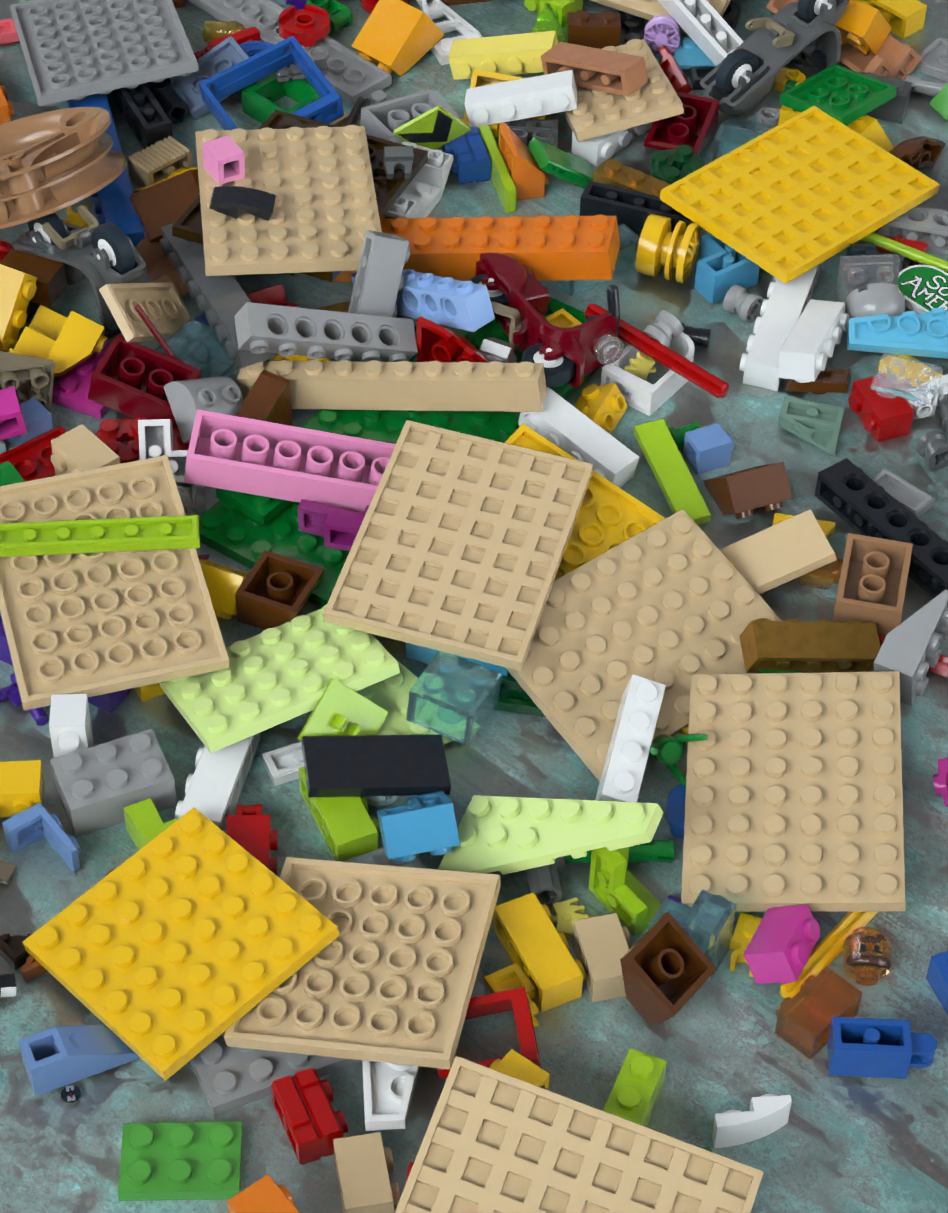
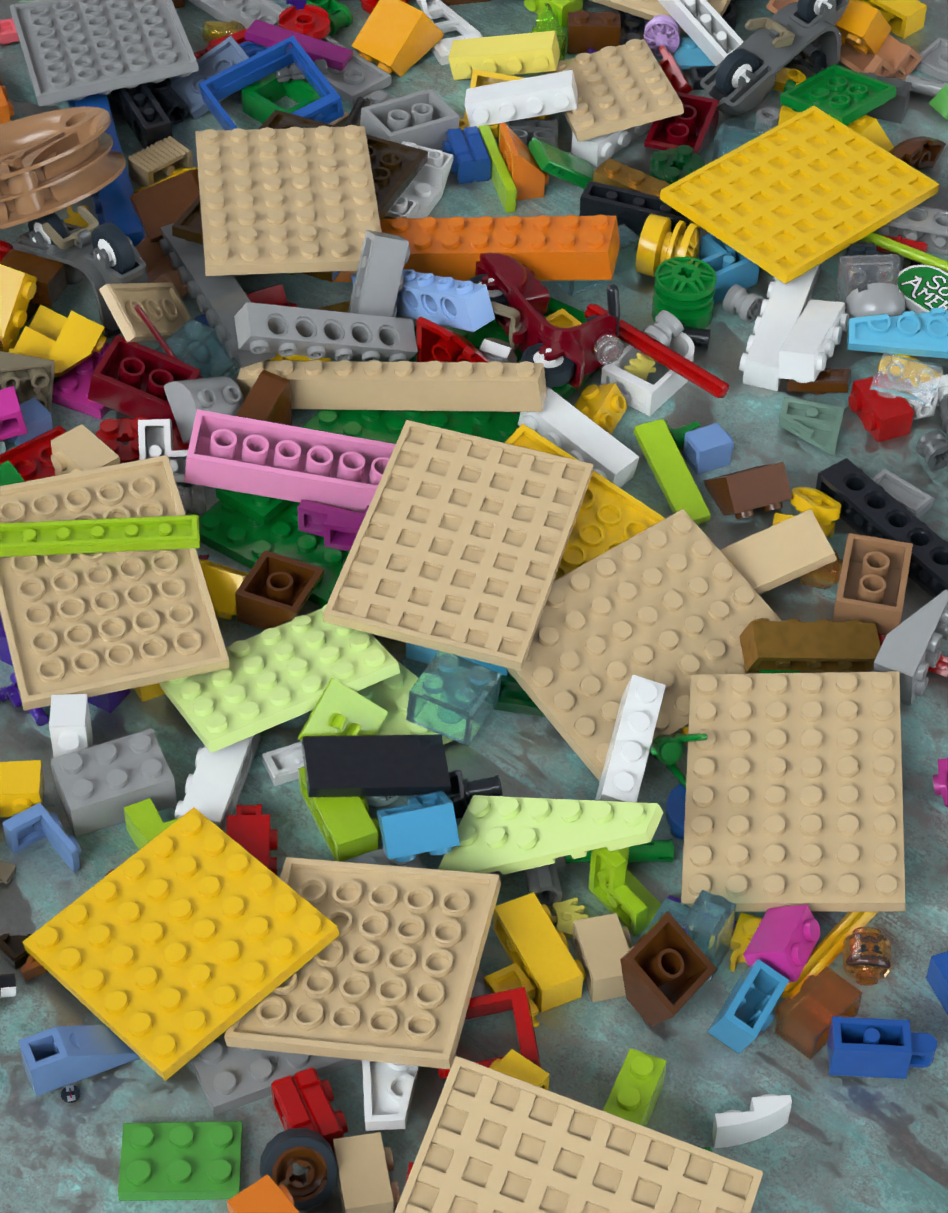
(223, 160): bright pink brick -> none
(234, 199): black slope -> none
(269, 35): none -> magenta tile
(306, 1150): none -> wheel
(398, 158): dark grey tile -> none
(432, 128): lime piece -> none
(484, 787): none -> black piece
(597, 68): nougat brick -> none
(686, 290): none -> green wheel
(749, 1006): none -> dark azure brick
(823, 507): none -> yellow plate

